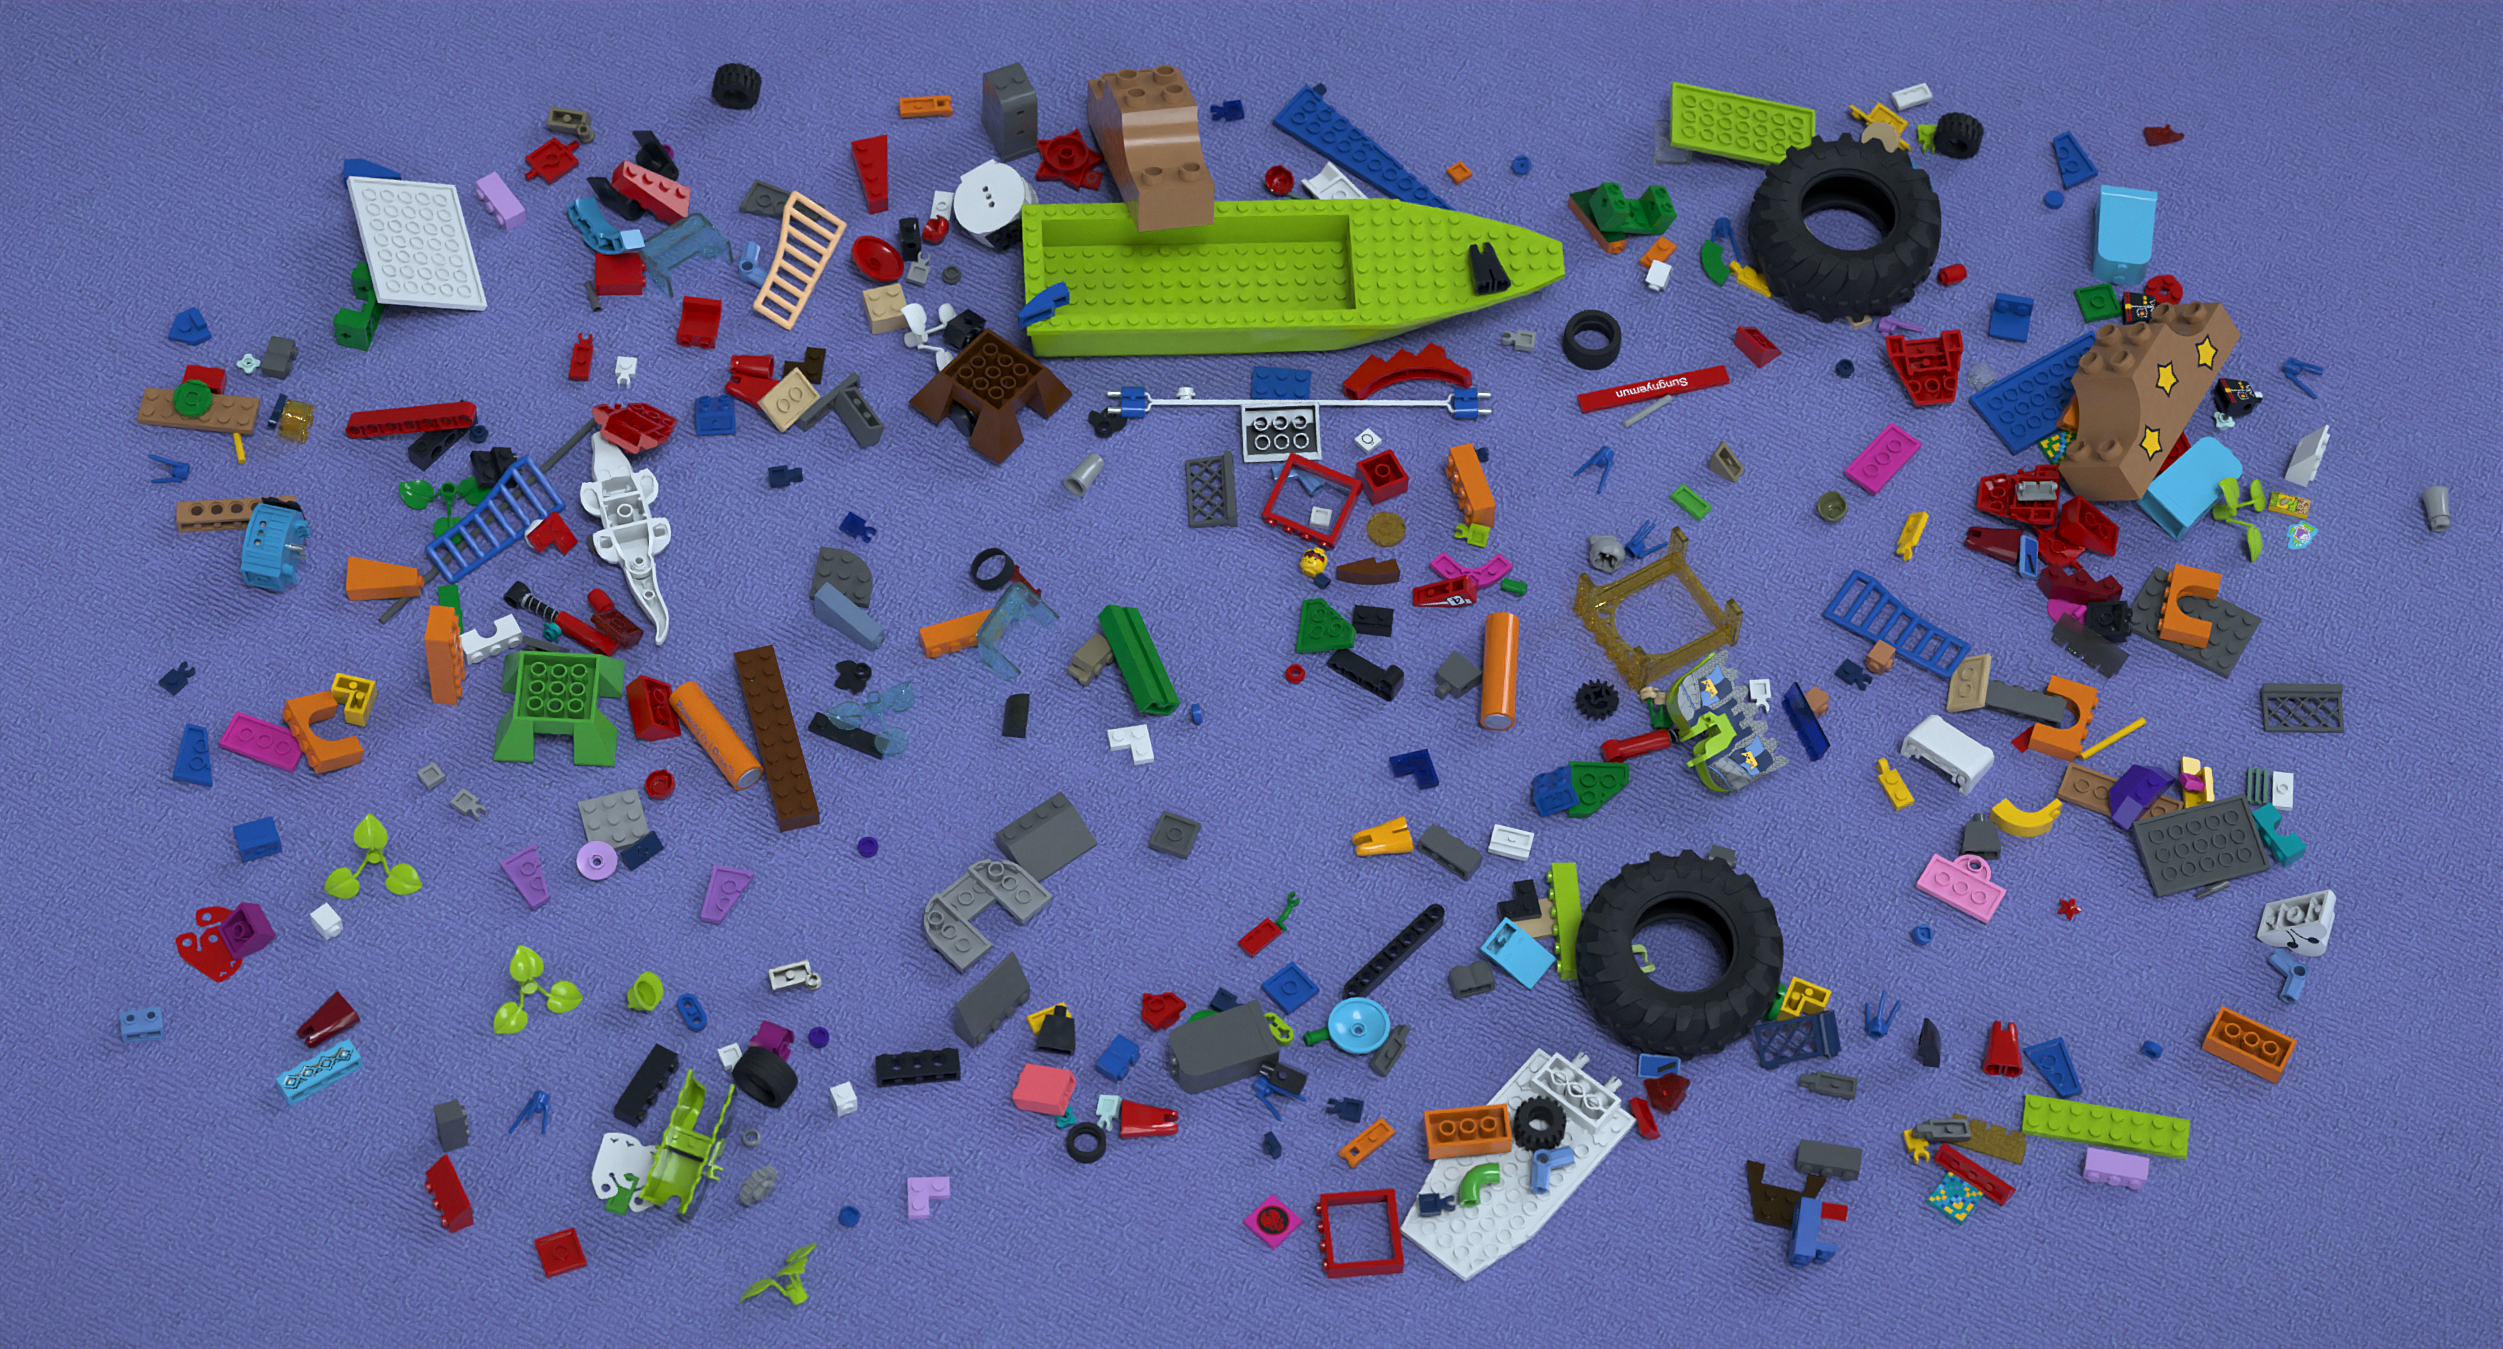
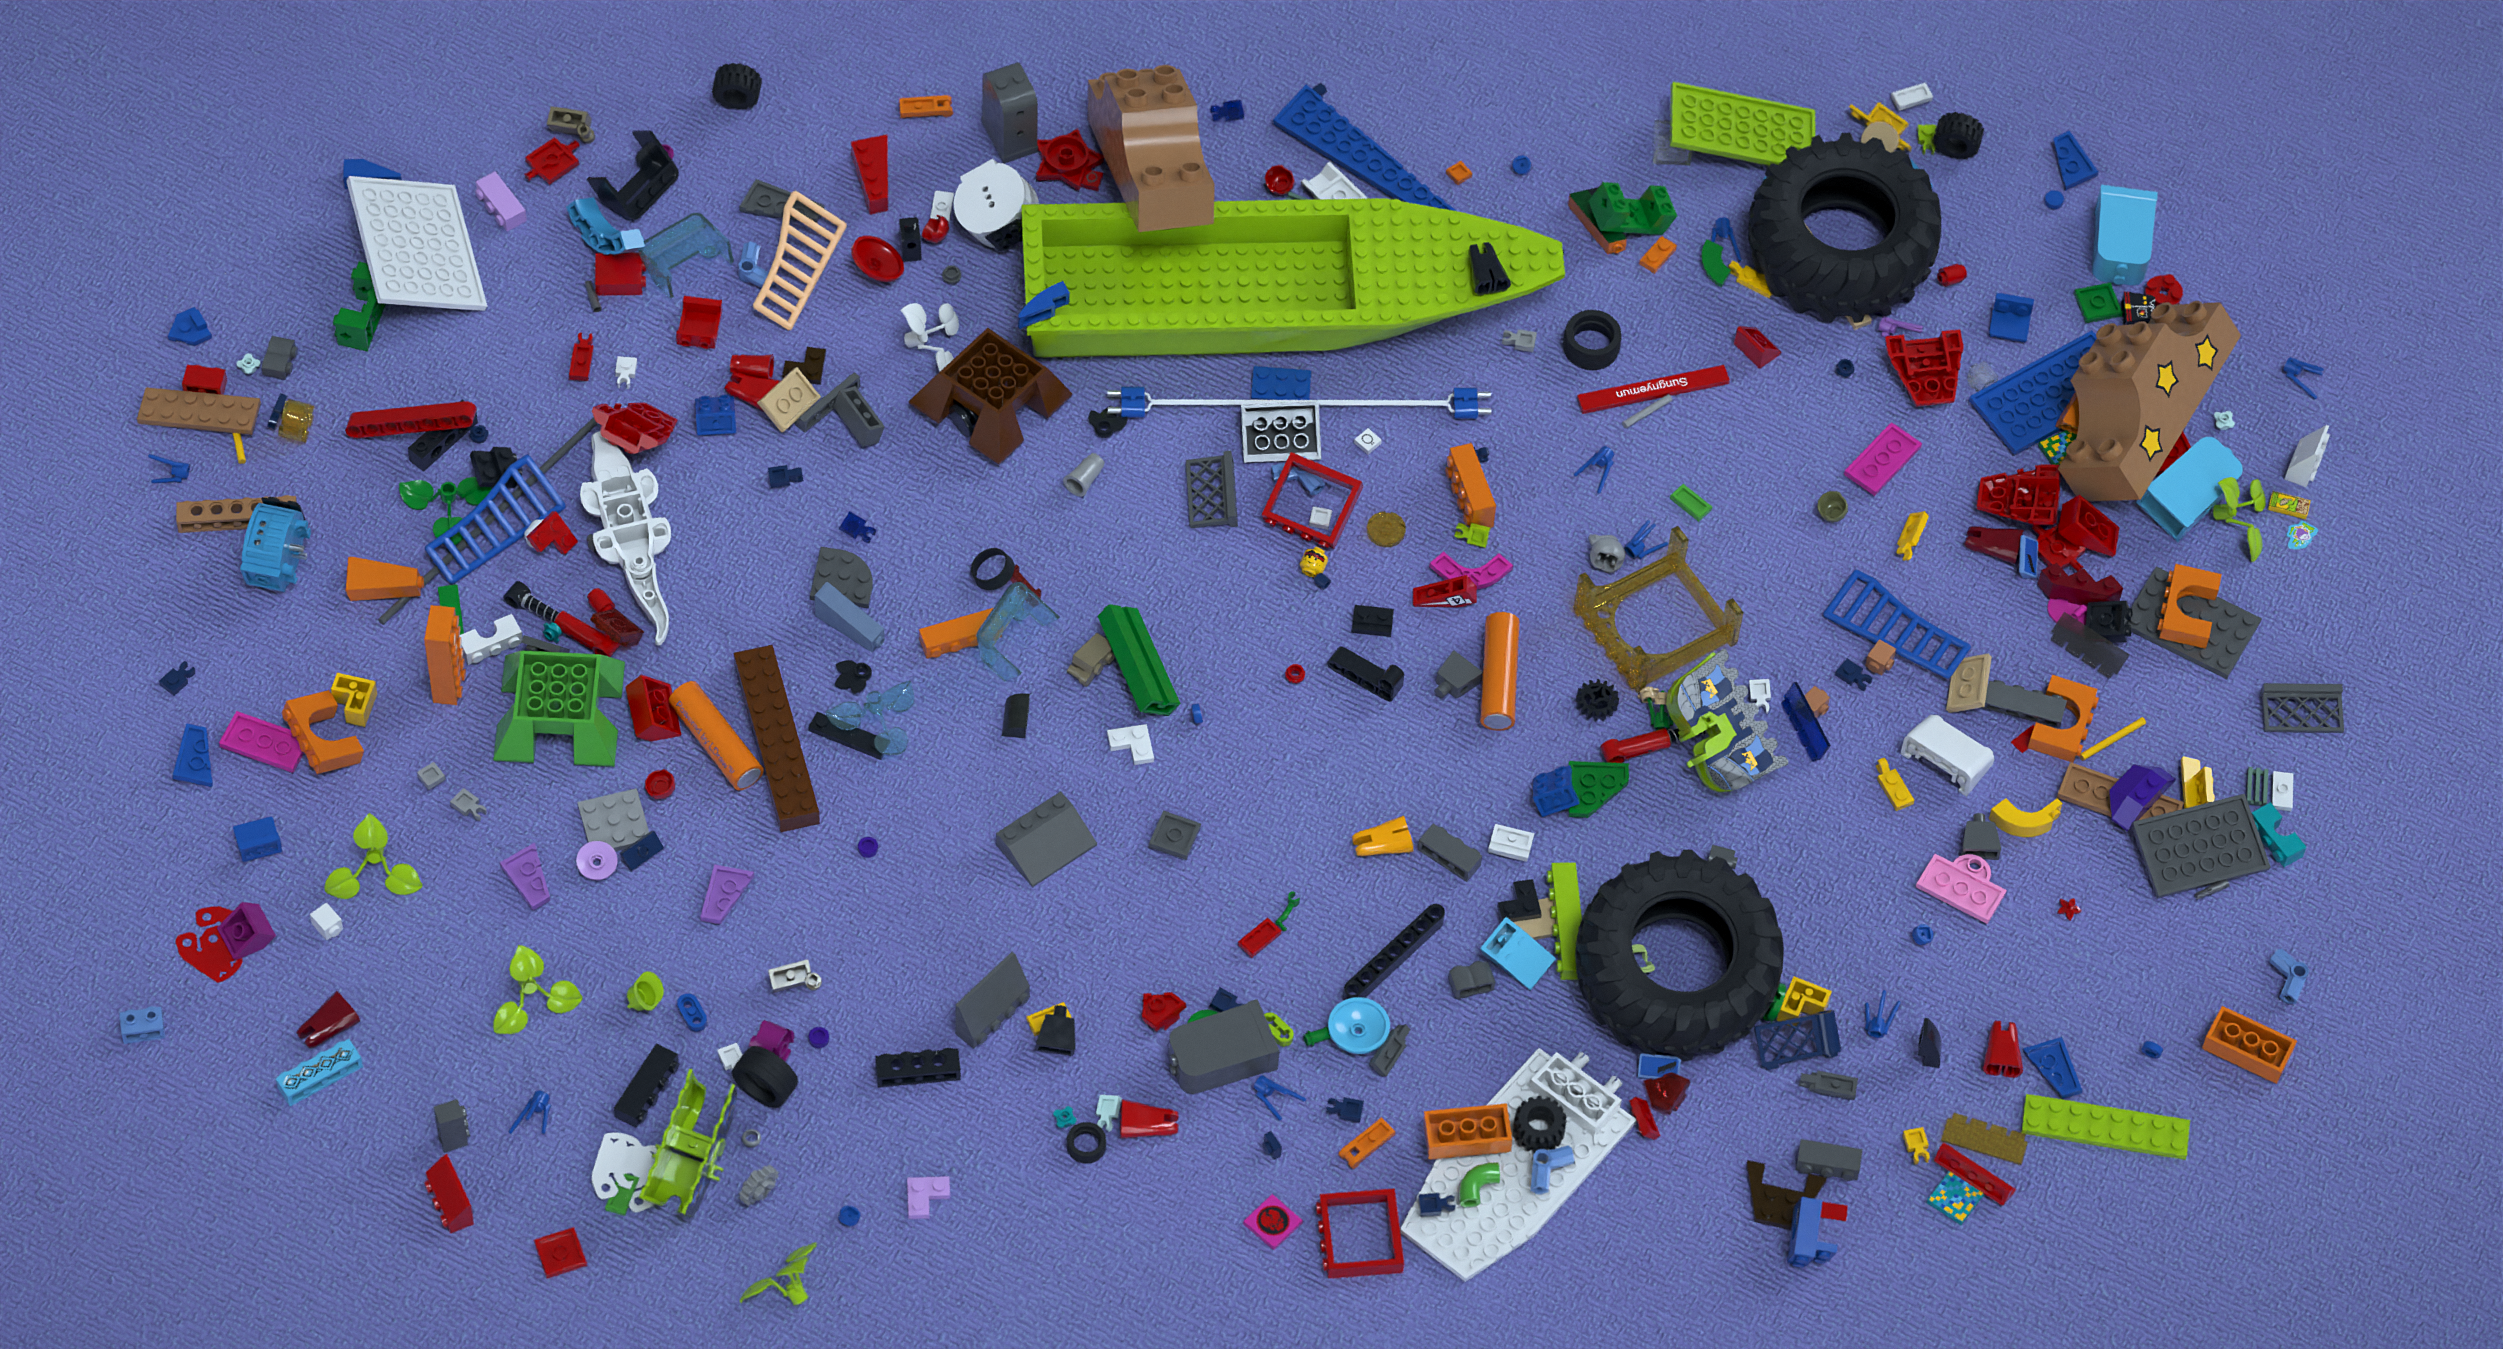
(192, 398): green tile -> none
(652, 191): red wedge -> none
(843, 1099): white brick -> none
(884, 307): tan brick -> none
(919, 271): light grey plate -> none
(964, 328): black brick -> none
(986, 881): light grey plate -> none
(1044, 1089): coral brick -> none
(1118, 1058): blue brick -> none
(1185, 393): white plate -> none
(1290, 988): blue plate -> none
(1294, 1080): black torso -> none
(1323, 628): green plate -> none
(1369, 572): reddish brown slope -> none
(1382, 476): red brick -> none
(1404, 366): red arch -> none
(1415, 763): clear blue plate -> none
(1514, 586): green pin -> none
(1658, 275): white brick -> none
(1726, 463): dark tan slope -> none
(1943, 1130): dark grey hinge -> none
(2031, 491): light grey hinge -> none
(2115, 1168): lavender brick -> none
(2160, 136): clear red slope -> none
(2191, 782): dark pink plate -> none
(2236, 397): black torso -> none
(2299, 923): white brick -> none
(2437, 507): light grey plant -> none

